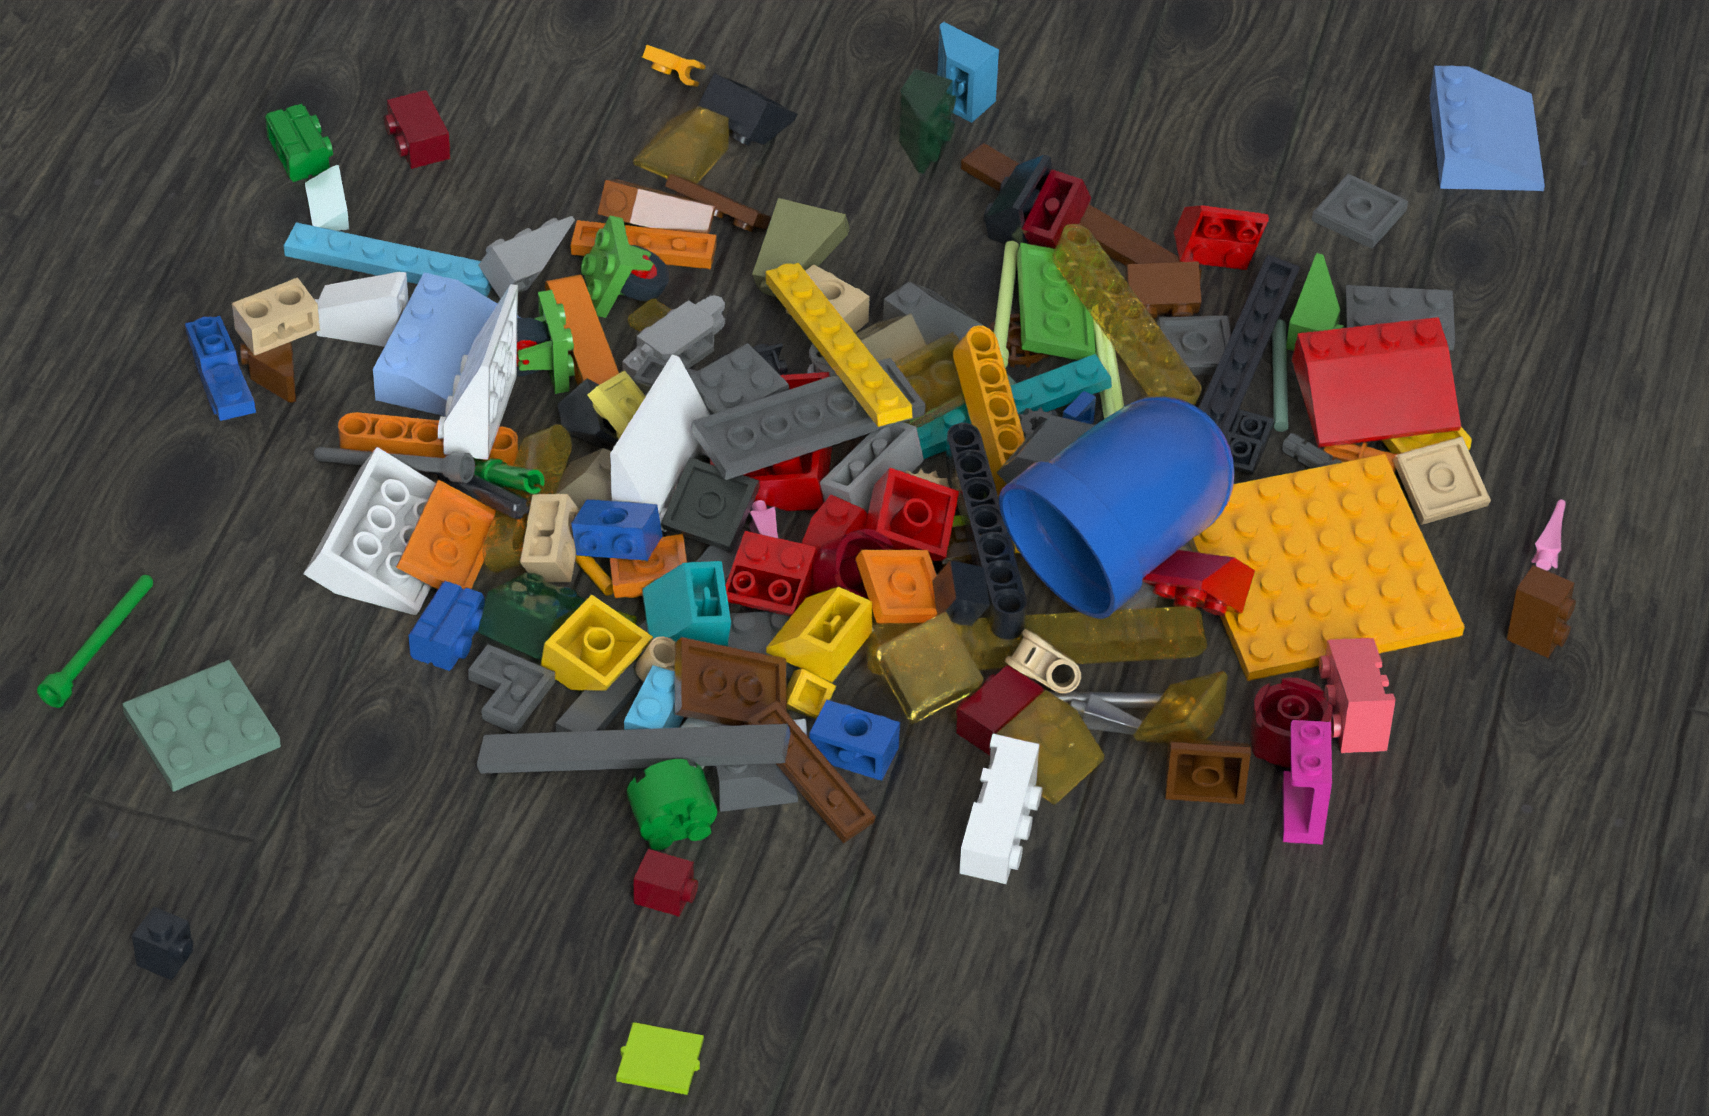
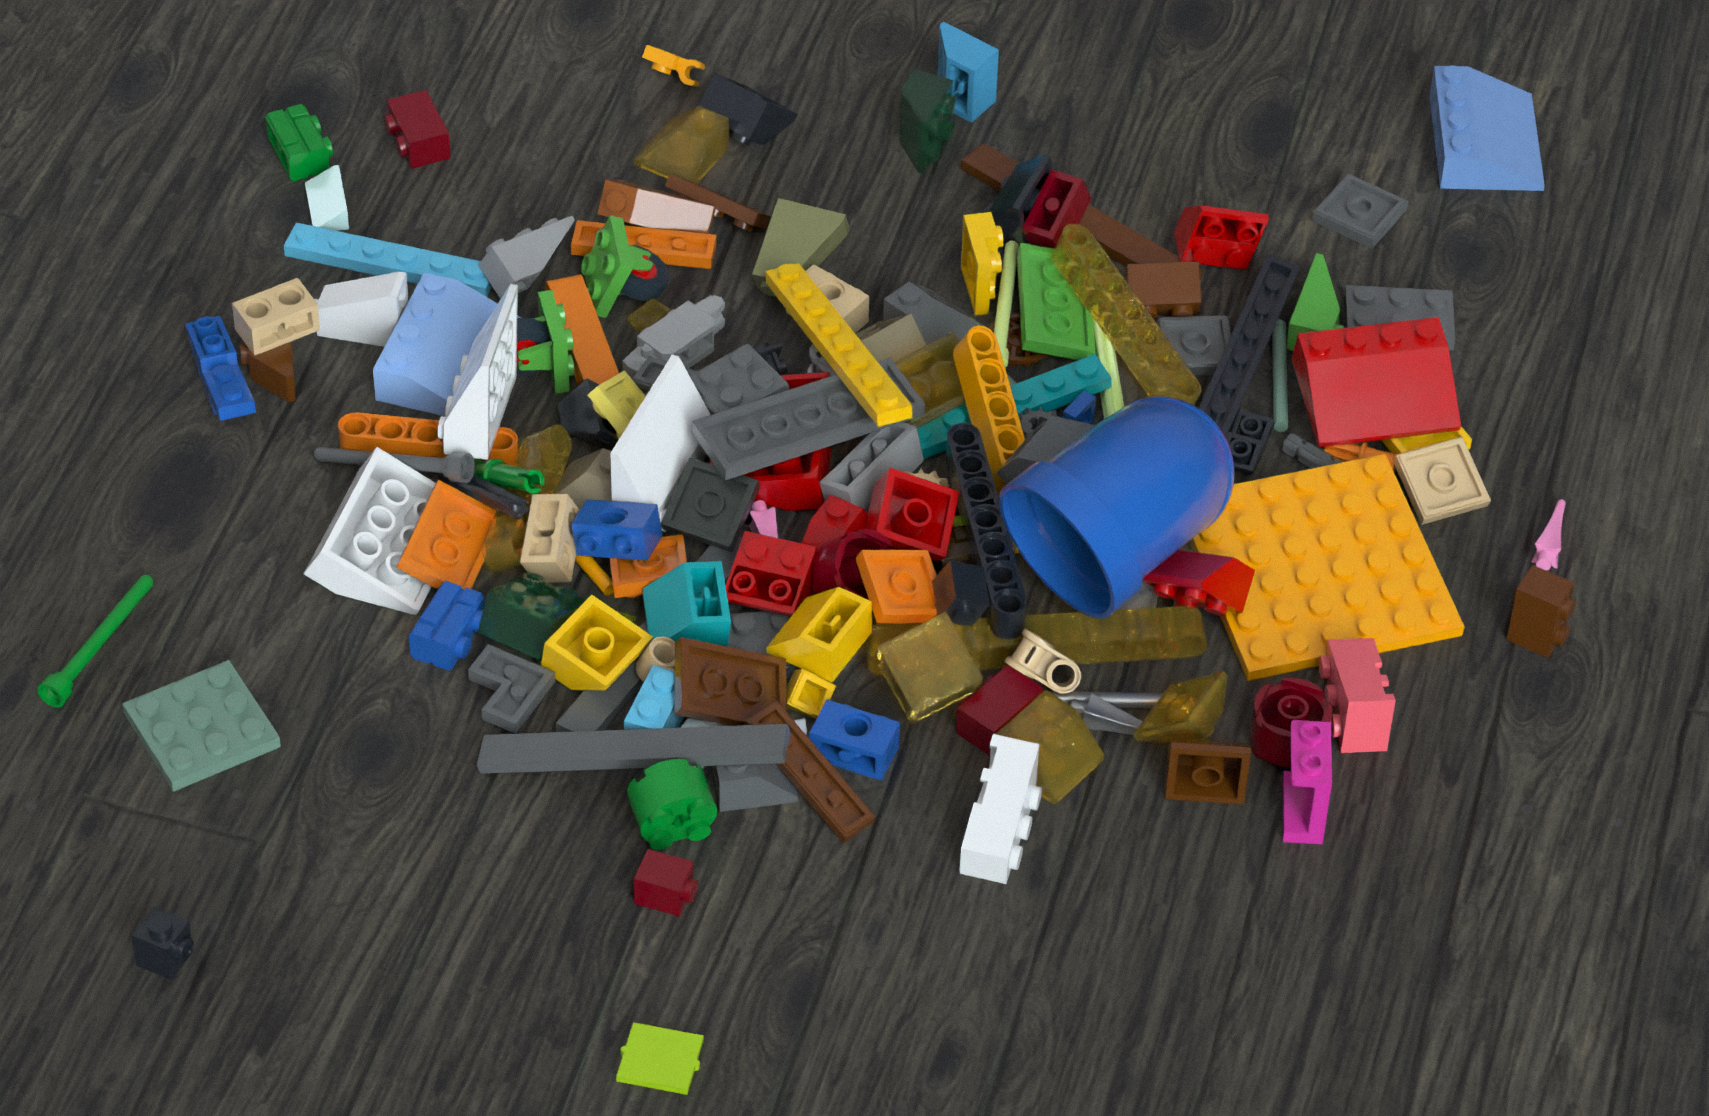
(981, 259): none -> yellow plate

